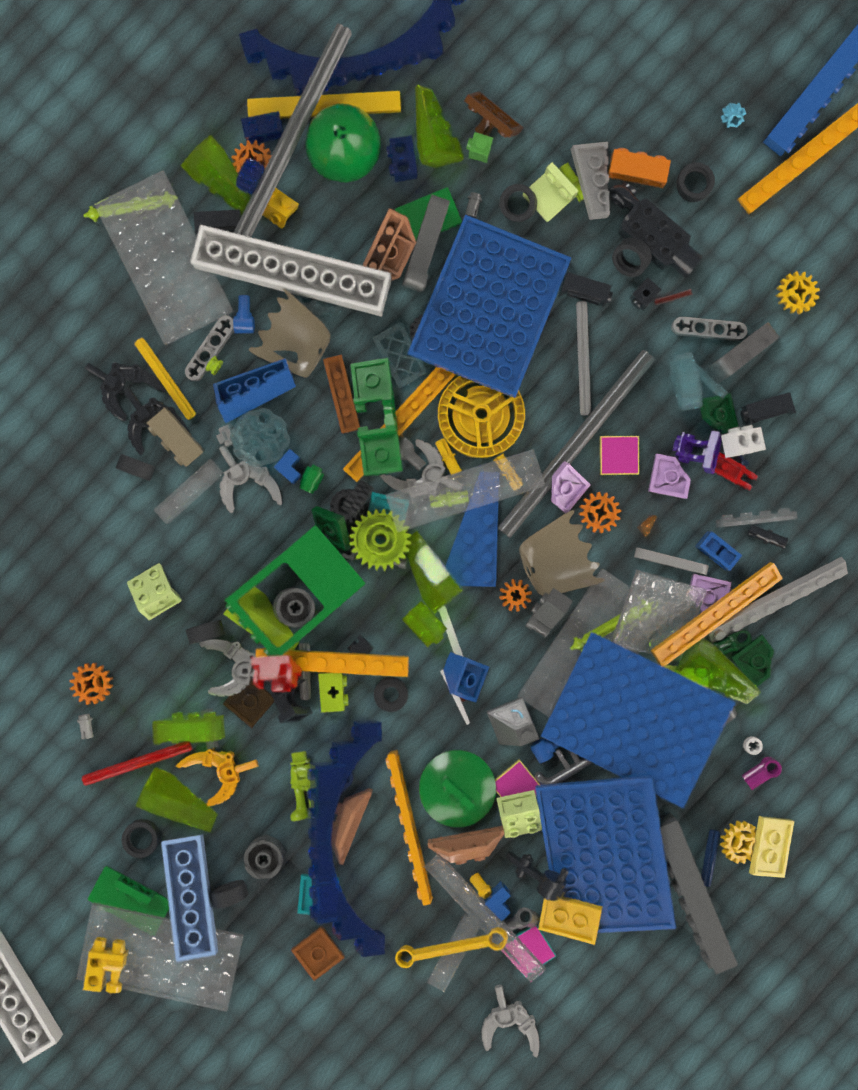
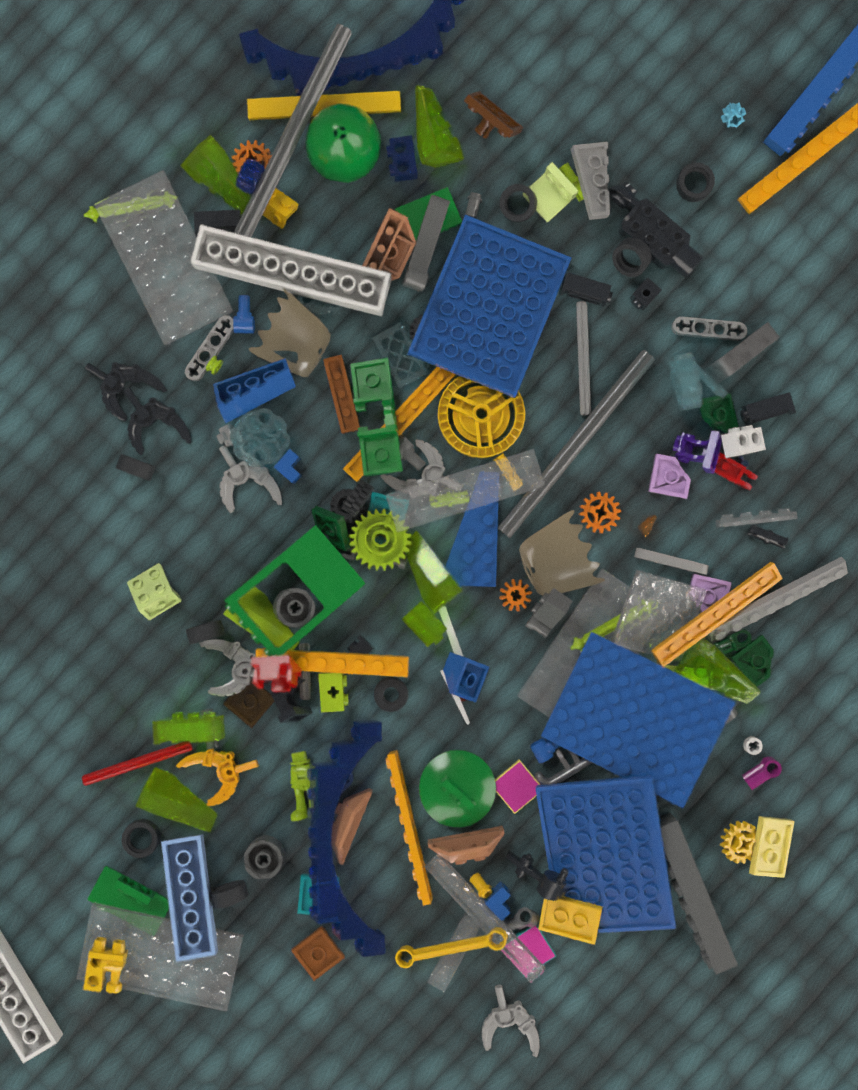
(85, 726): light grey pin -> none
(98, 687): orange gear -> none
(165, 378): yellow axle -> none
(175, 437): dark tan brick -> none
(189, 491): clear plate -> none
(263, 127): clear blue brick -> none
(311, 478): green brick -> none
(448, 456): yellow axle -> none
(479, 147): bright green brick -> none
(512, 723): dark grey slope -> none
(519, 814): yellowish green bracket -> none
(567, 487): lavender plate -> none
(619, 455): dark pink tile -> none
(639, 168): orange brick -> none
(673, 297): clear red piece -> none
(710, 857): dark blue axle -> none
(718, 551): blue brick -> none
(798, 284): yellow gear -> none

